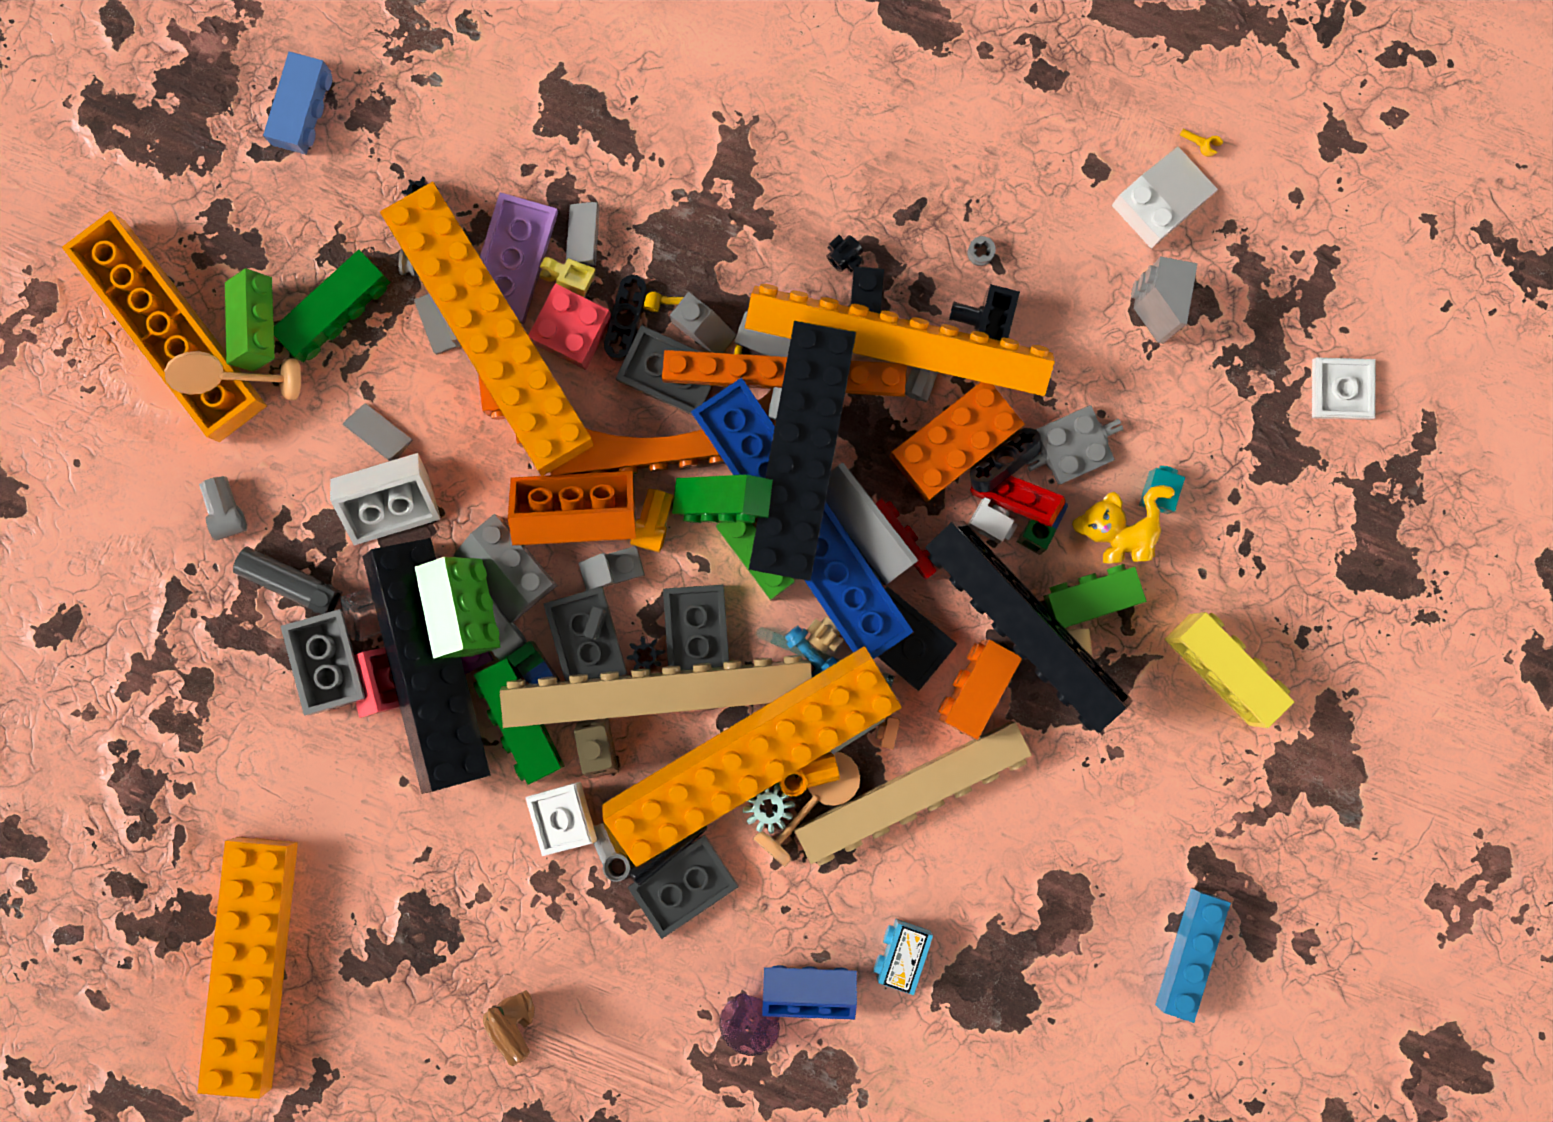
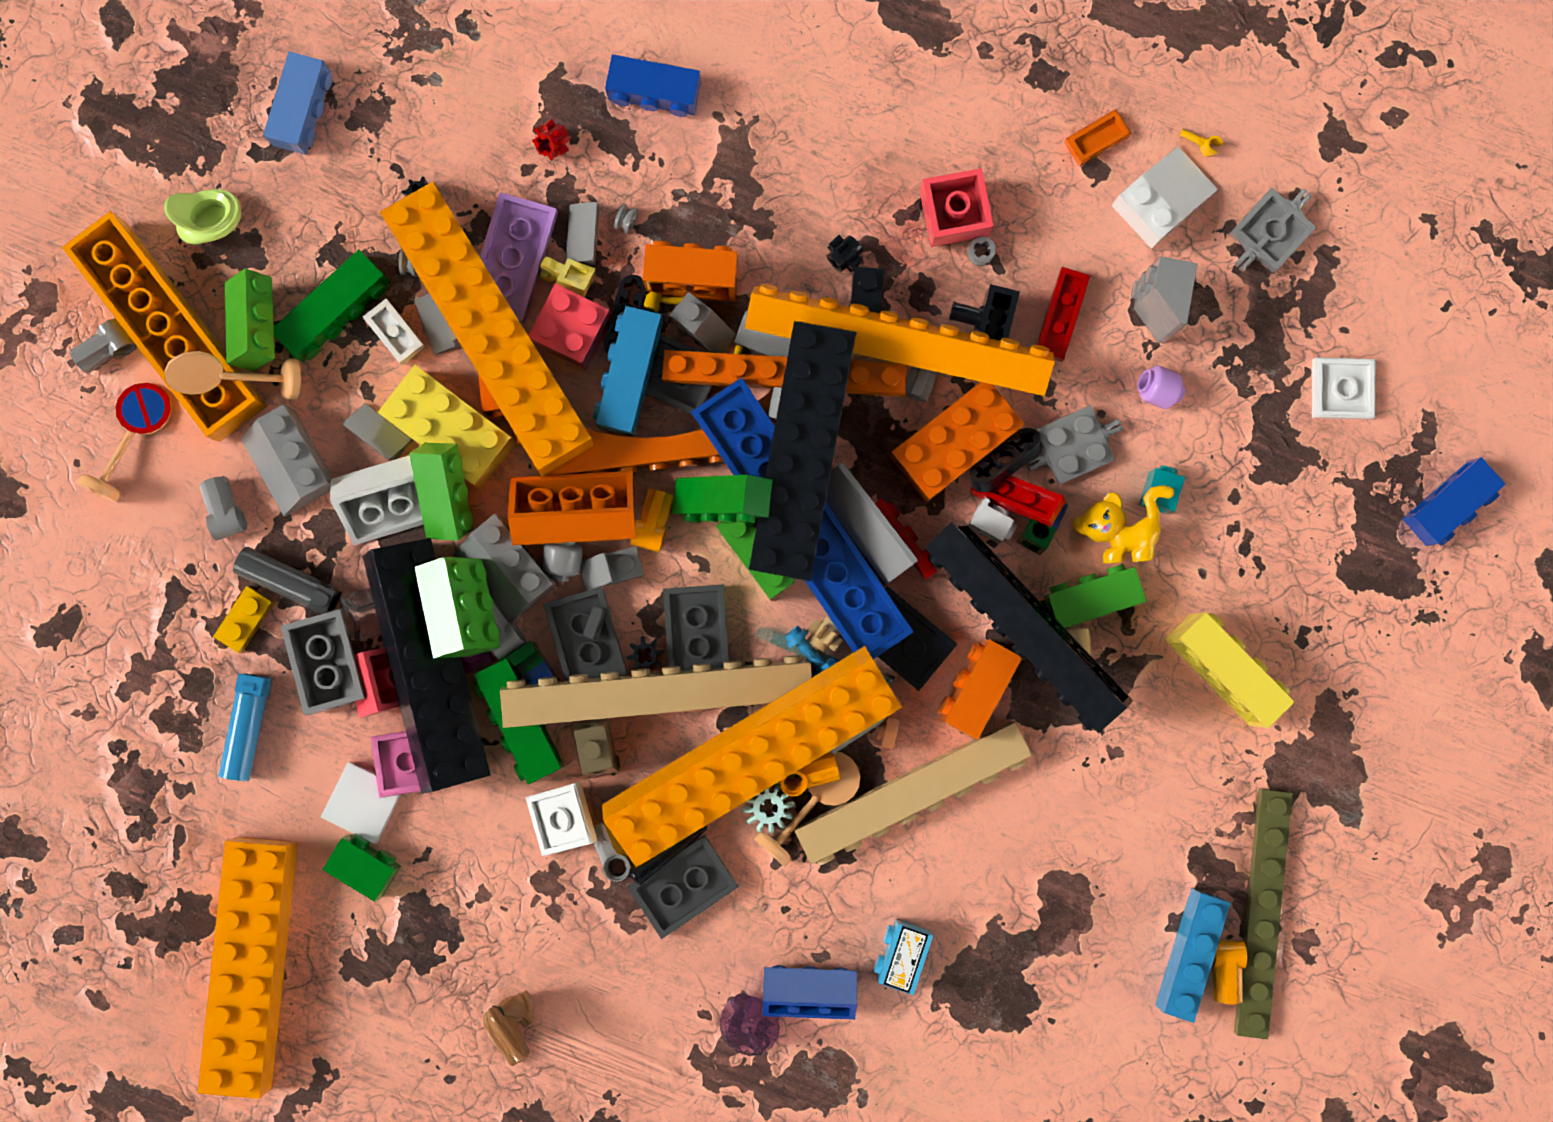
(108, 343): none -> light grey piece
(141, 411): none -> piece
(203, 215): none -> yellowish green piece
(244, 619): none -> yellow plate
(244, 726): none -> dark azure piece
(287, 459): none -> light grey slope
(357, 804): none -> white tile
(362, 866): none -> green brick
(394, 331): none -> white plate
(394, 765): none -> bright pink tile
(436, 415): none -> light yellow brick
(441, 491): none -> bright green brick
(551, 139): none -> red gear
(562, 560): none -> light grey head
(625, 218): none -> light grey bush
(629, 371): none -> dark azure brick
(653, 85): none -> blue brick
(680, 270): none -> orange brick
(956, 207): none -> coral brick
(1063, 311): none -> red plate
(1097, 137): none -> orange tile
(1161, 387): none -> lavender head
(1227, 972): none -> light orange piece
(1263, 912): none -> olive plate
(1273, 230): none -> light grey plate
(1454, 502): none -> blue brick

